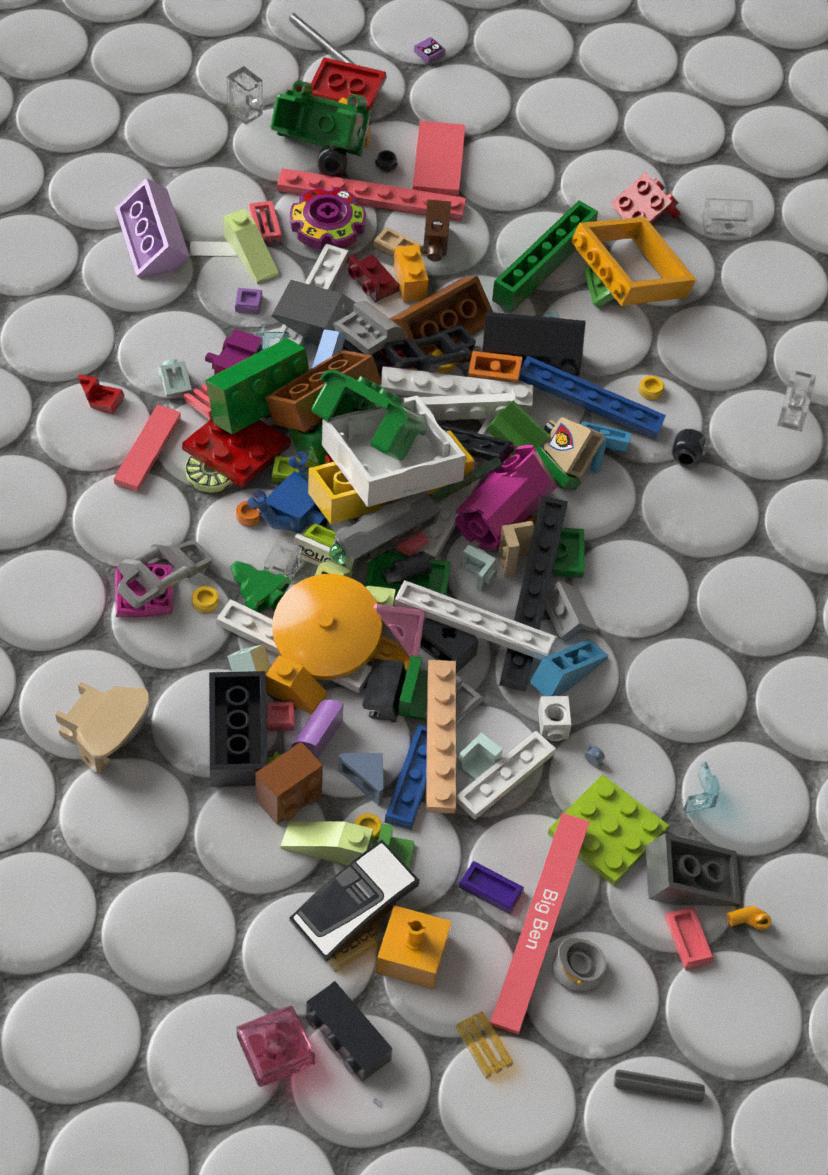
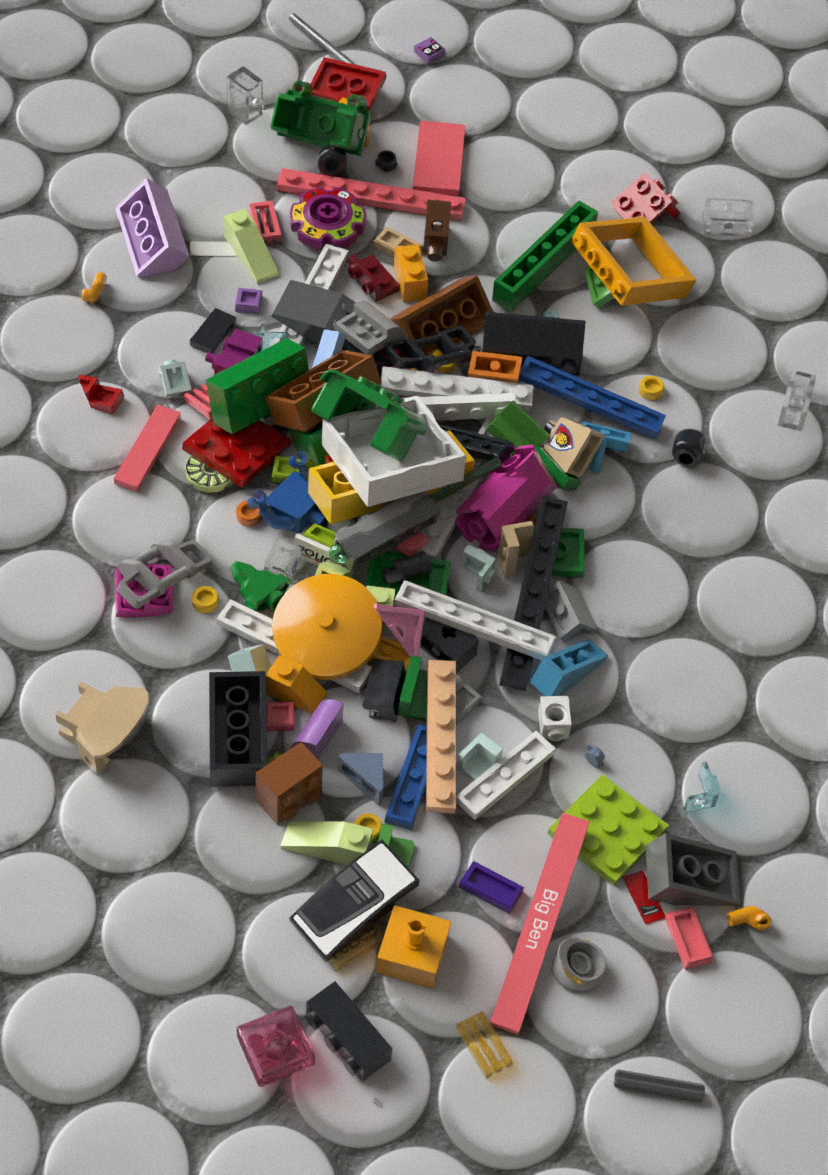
(92, 295): none -> light orange arm
(213, 331): none -> black tile
(638, 889): none -> red sticker

